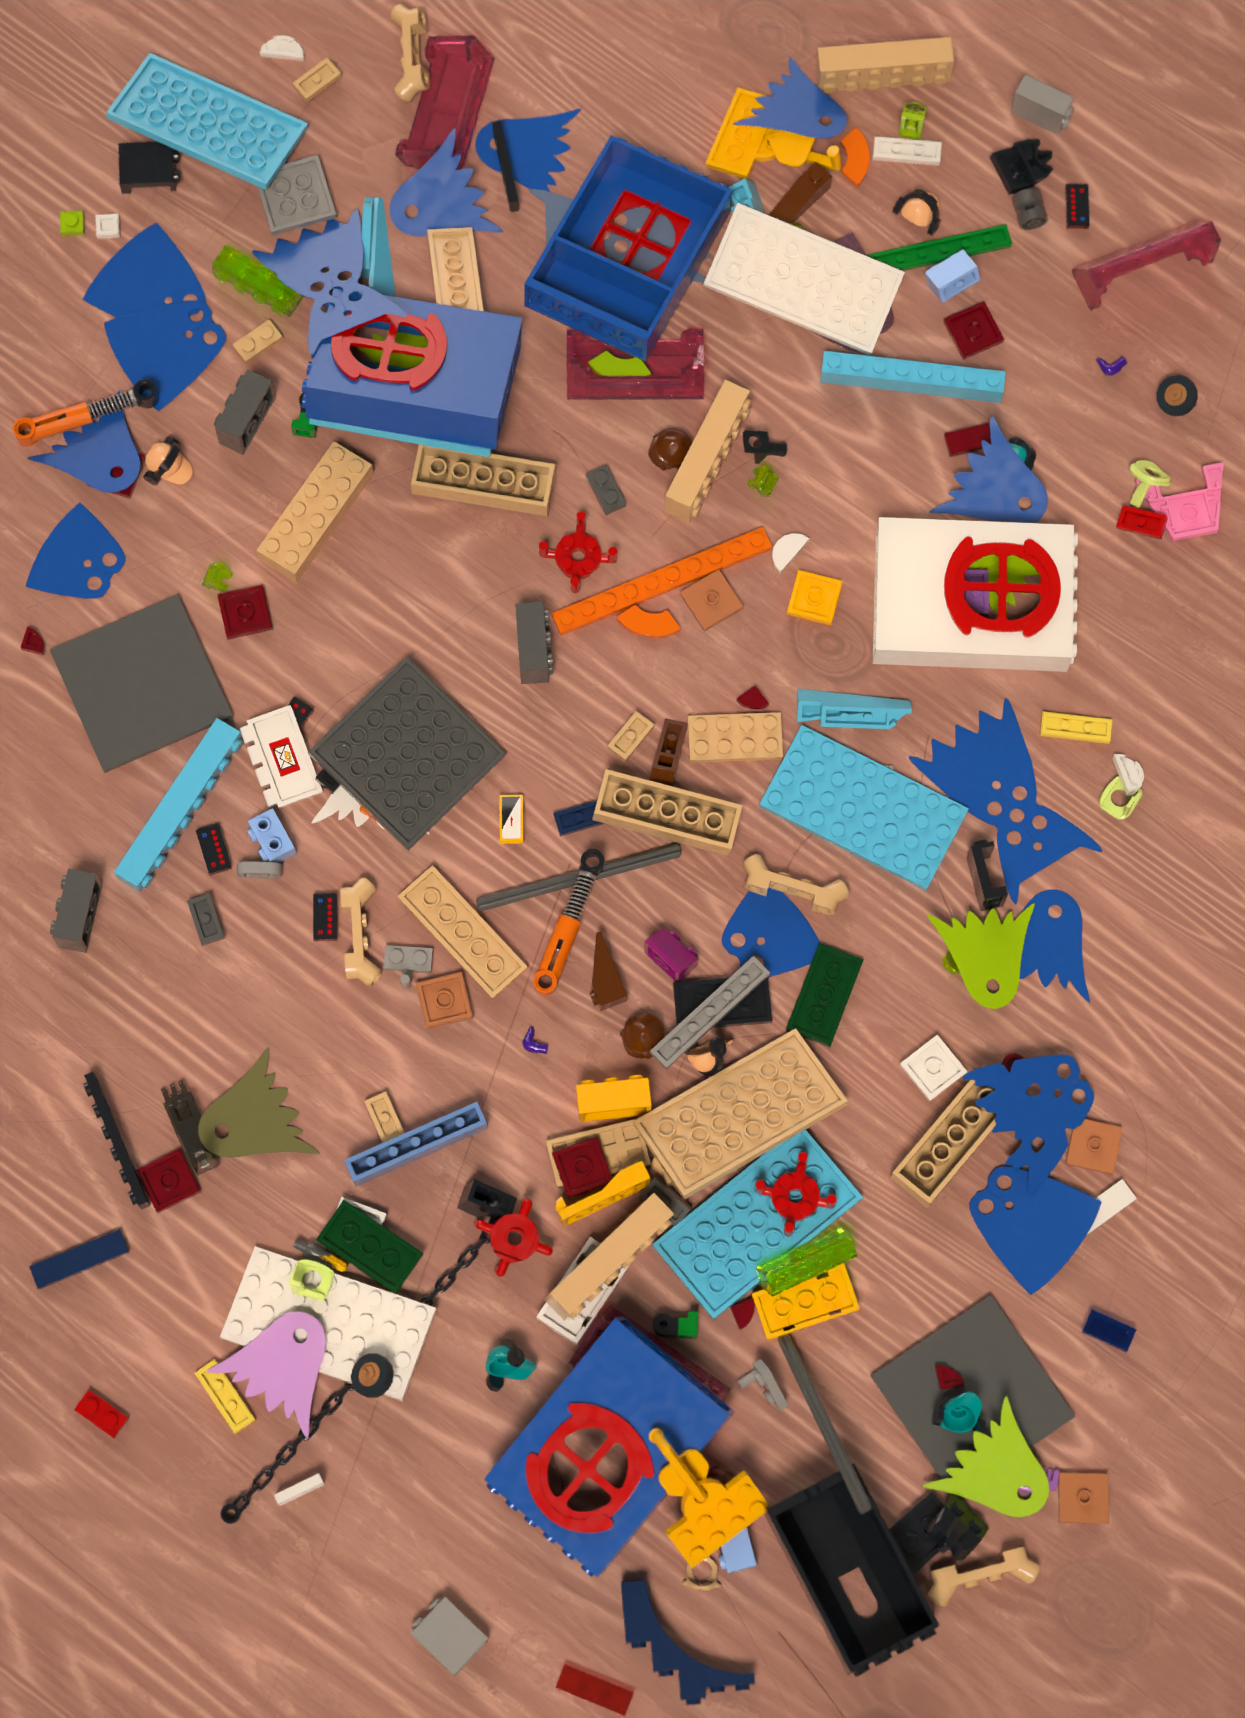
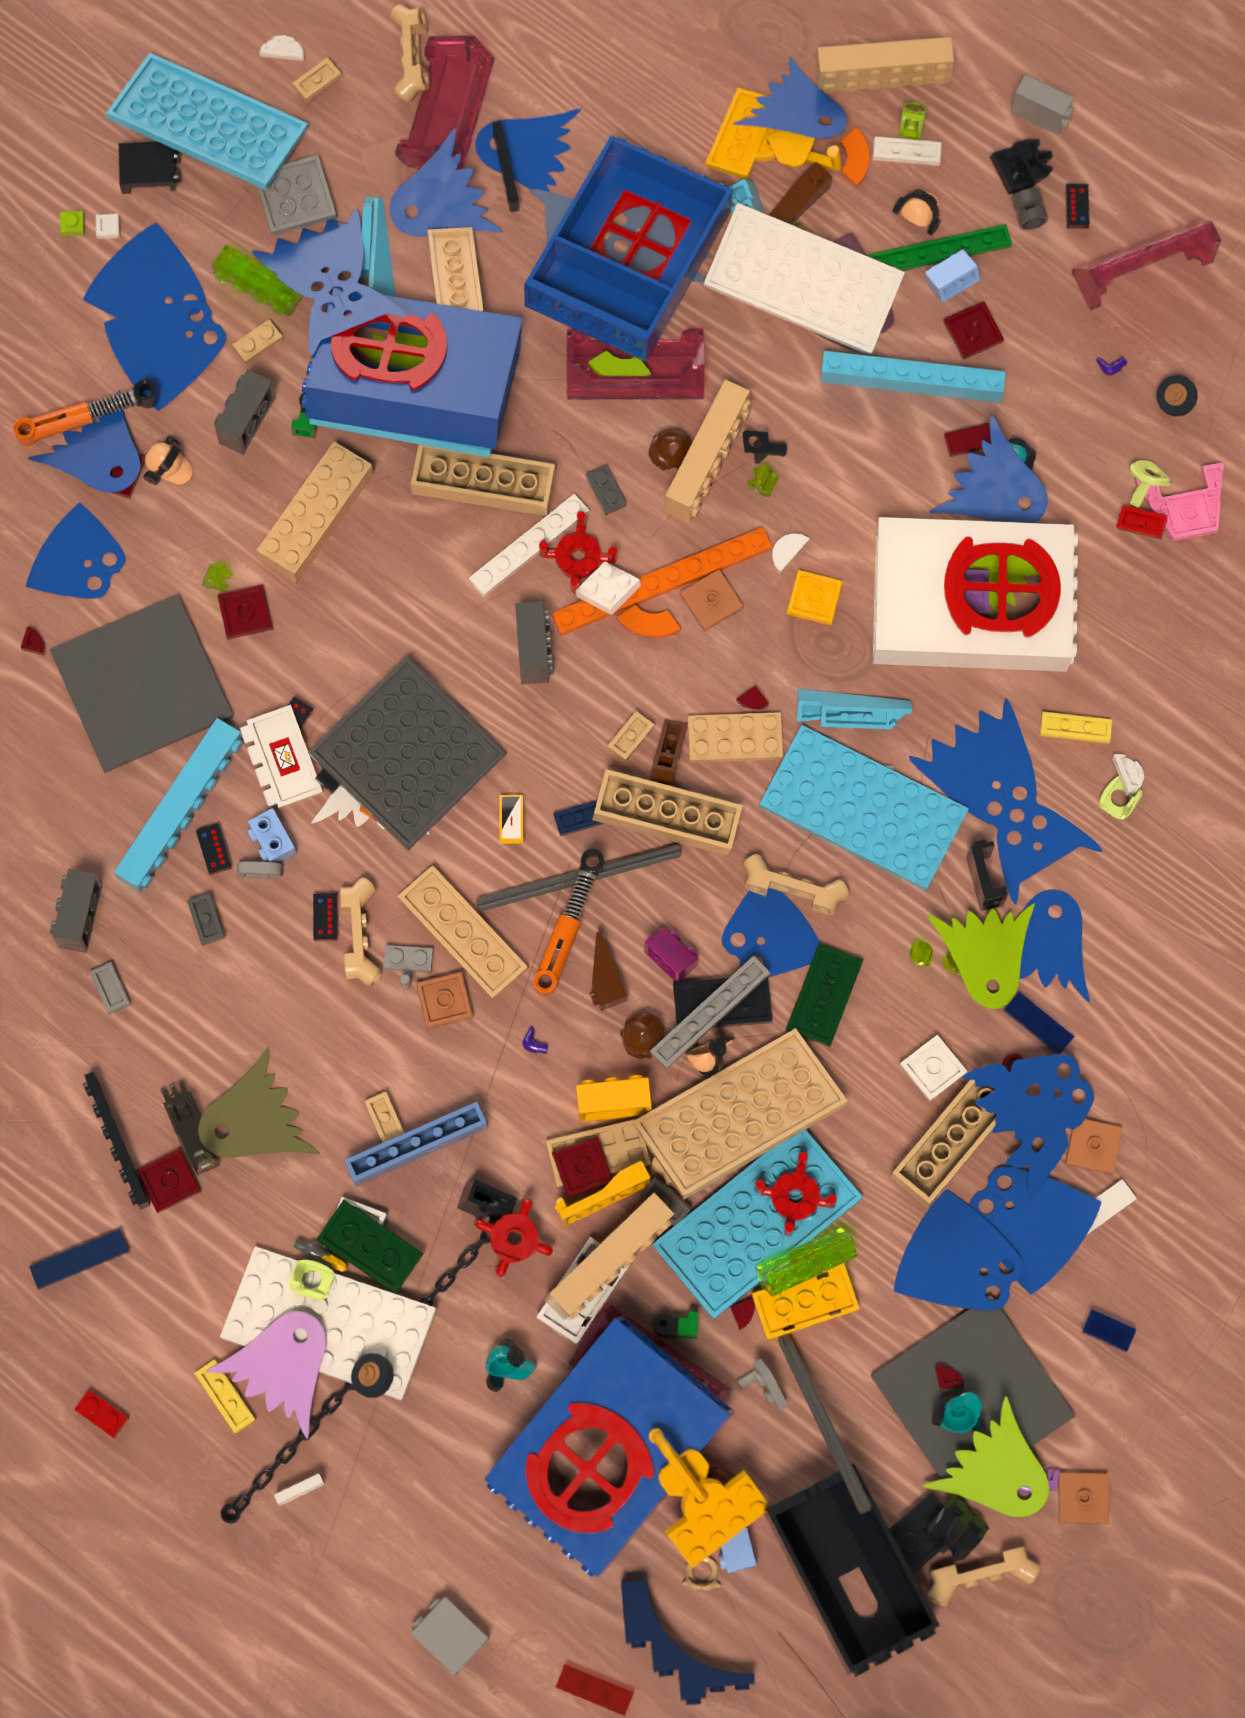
(110, 988): none -> light grey tile
(527, 546): none -> white plate
(608, 588): none -> white plate
(921, 953): none -> clear neon green tile
(948, 1254): none -> blue piece
(1038, 1023): none -> clear blue tile

